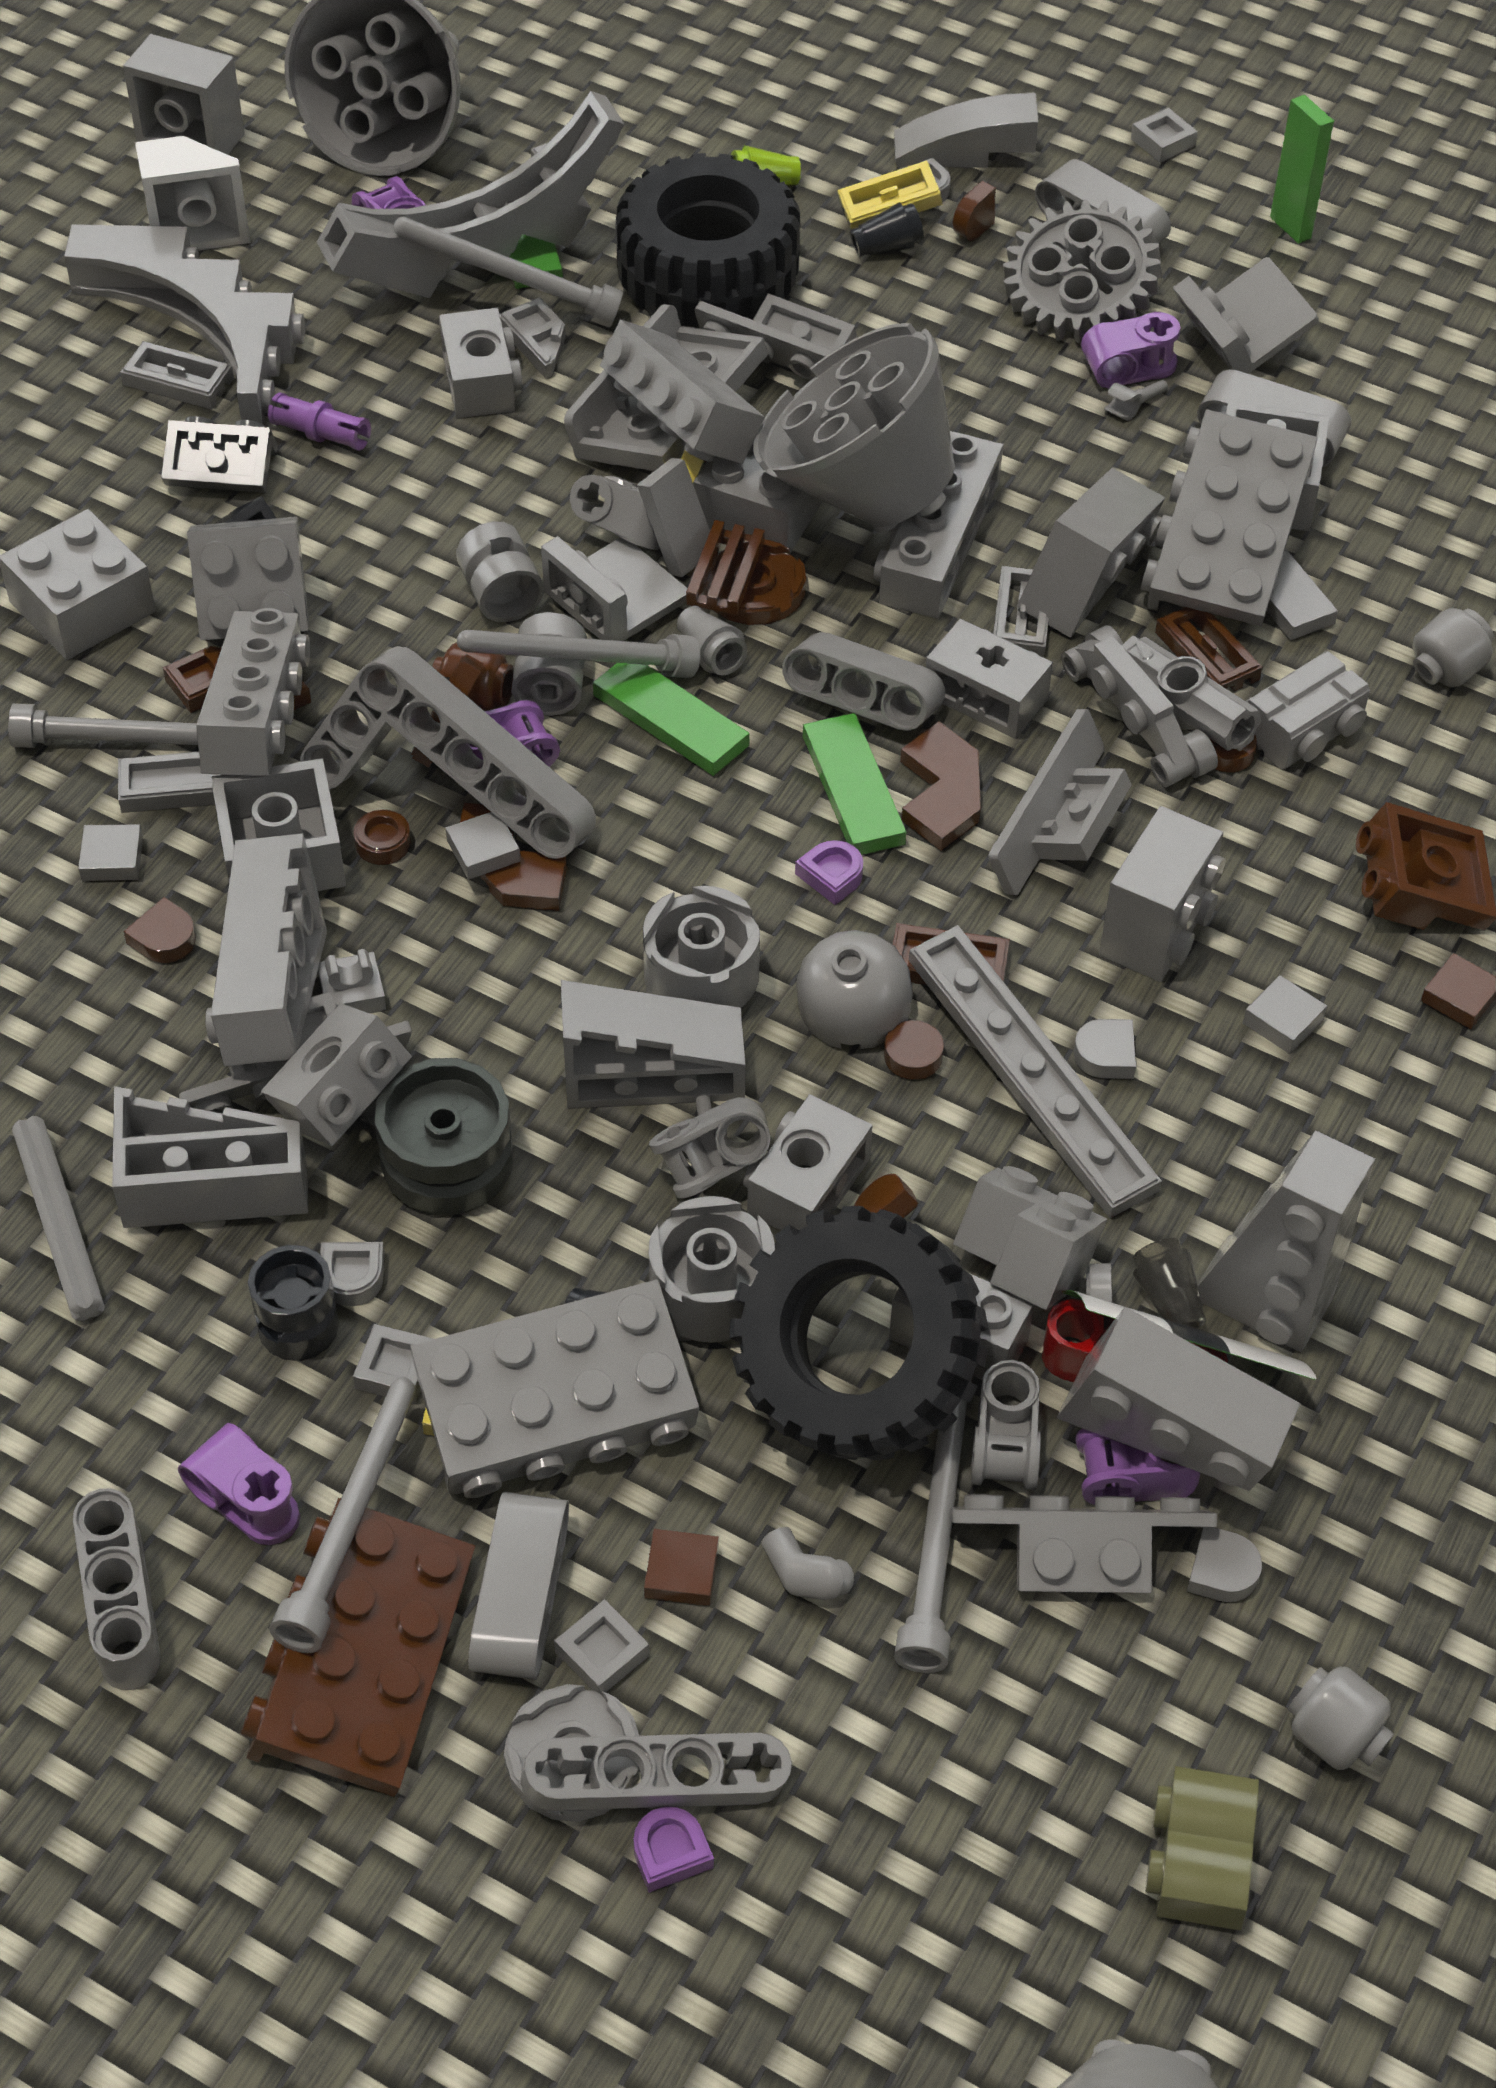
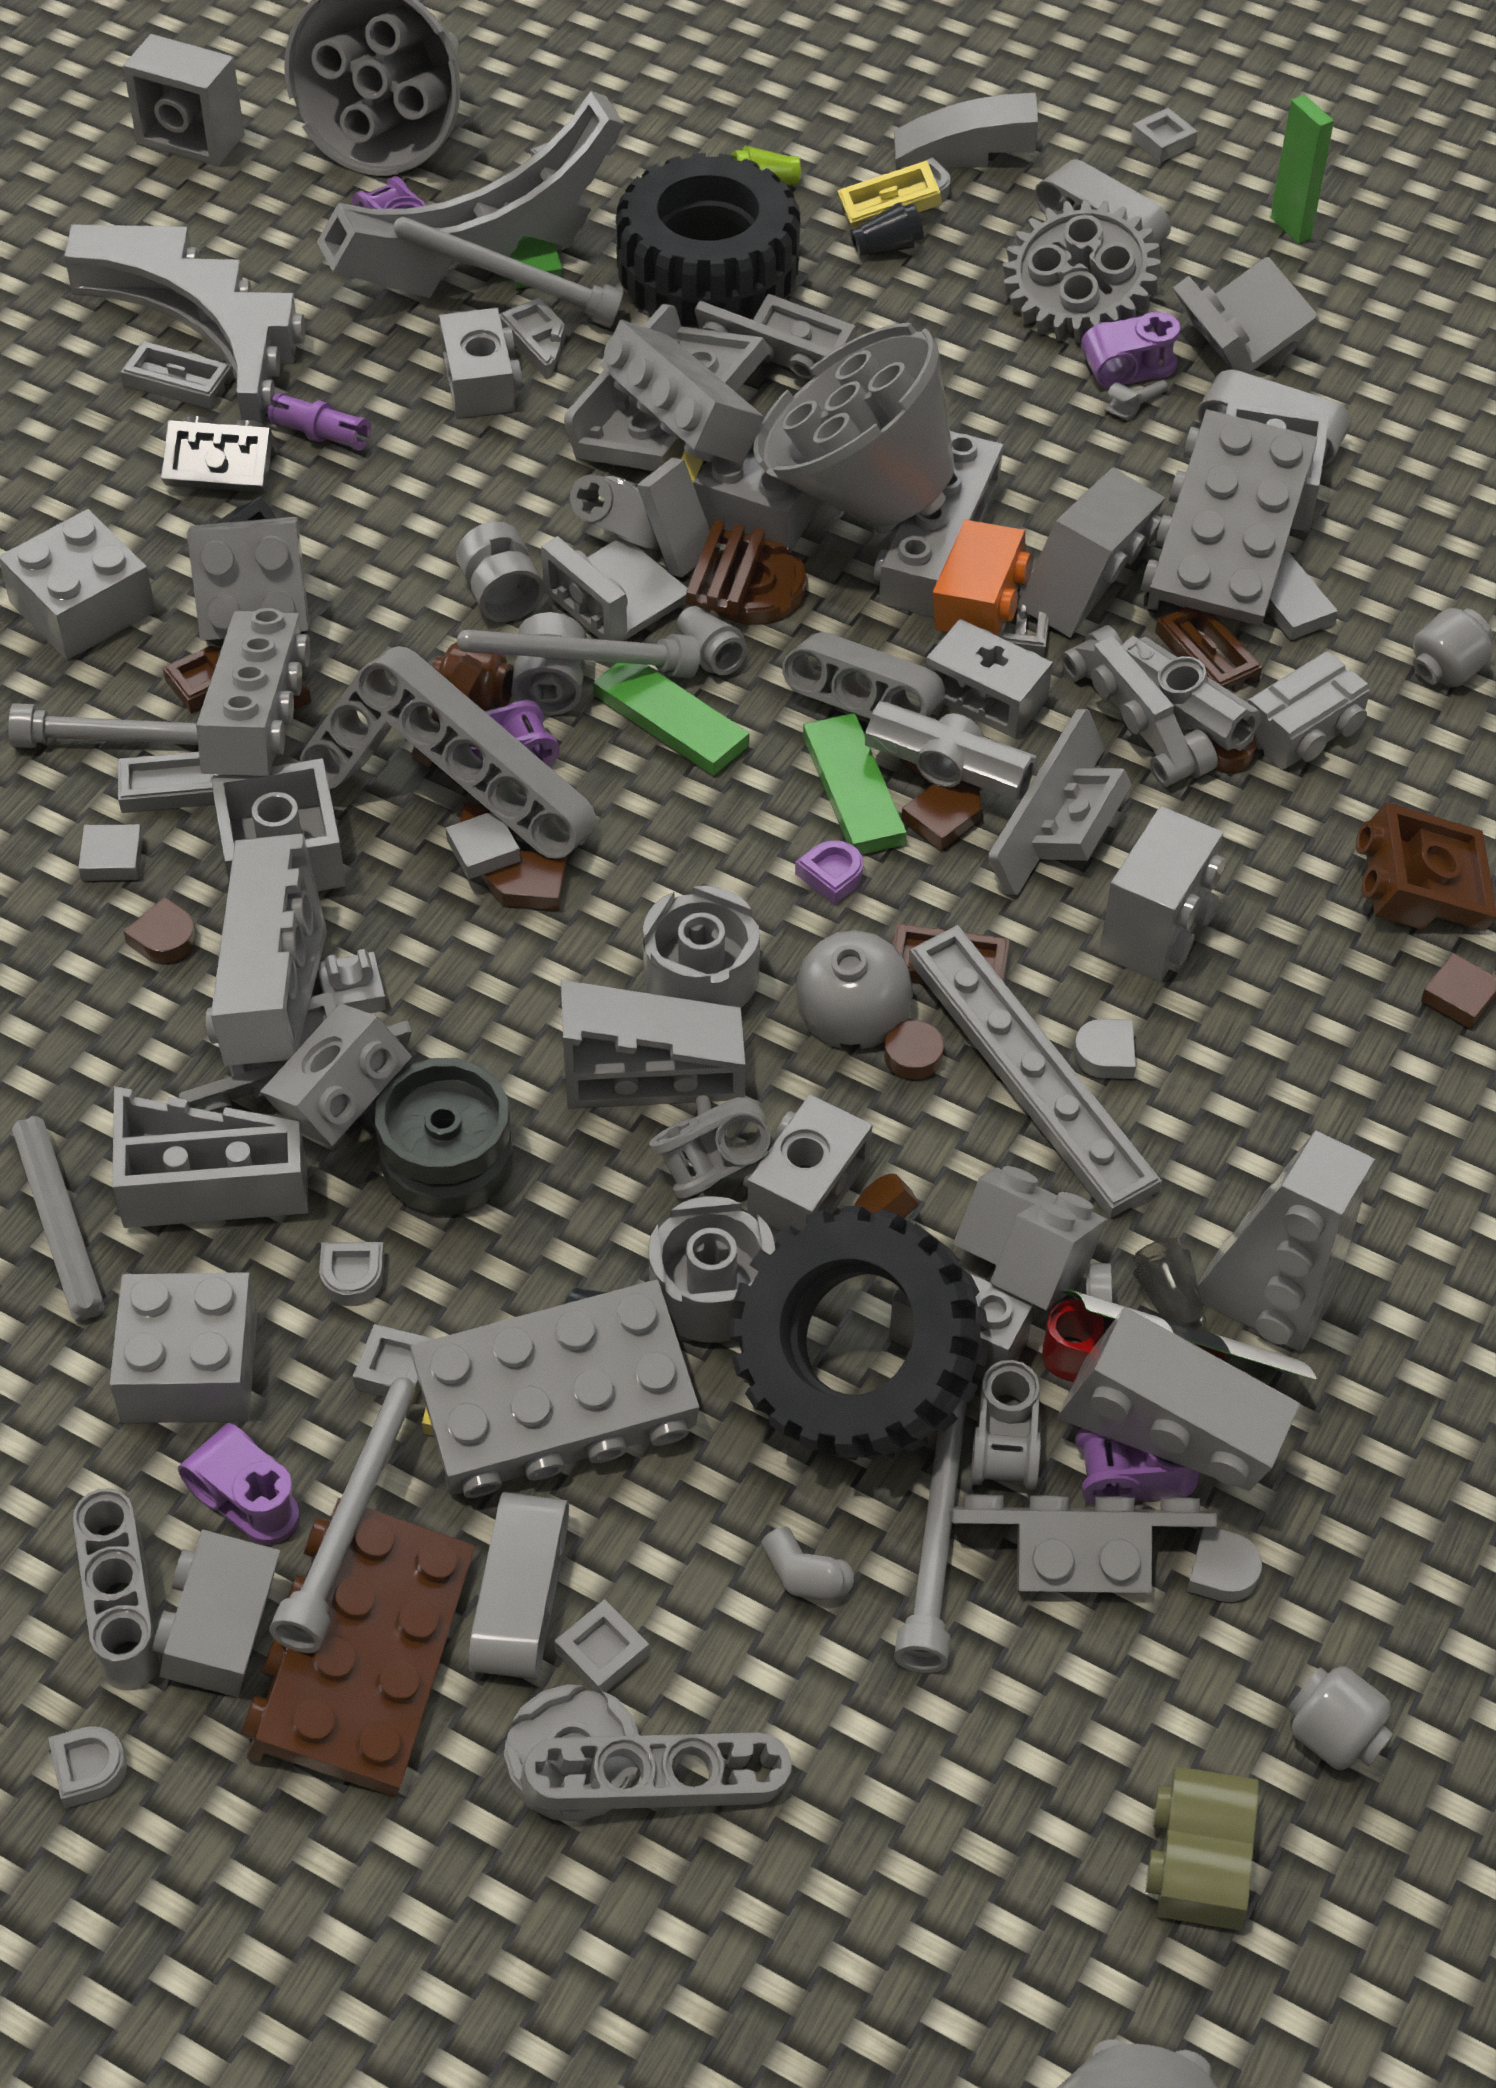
(87, 1764): none -> light grey tile
(184, 1348): none -> light grey brick
(194, 189): white slope -> none
(217, 1613): none -> light grey brick
(293, 1302): black wheel -> none
(382, 837): reddish brown tile -> none
(670, 1847): medium lavender tile -> none
(681, 1567): reddish brown tile -> none
(950, 750): none -> light grey piece
(975, 212): reddish brown tile -> none
(982, 577): none -> orange brick
(1284, 1014): light grey tile -> none

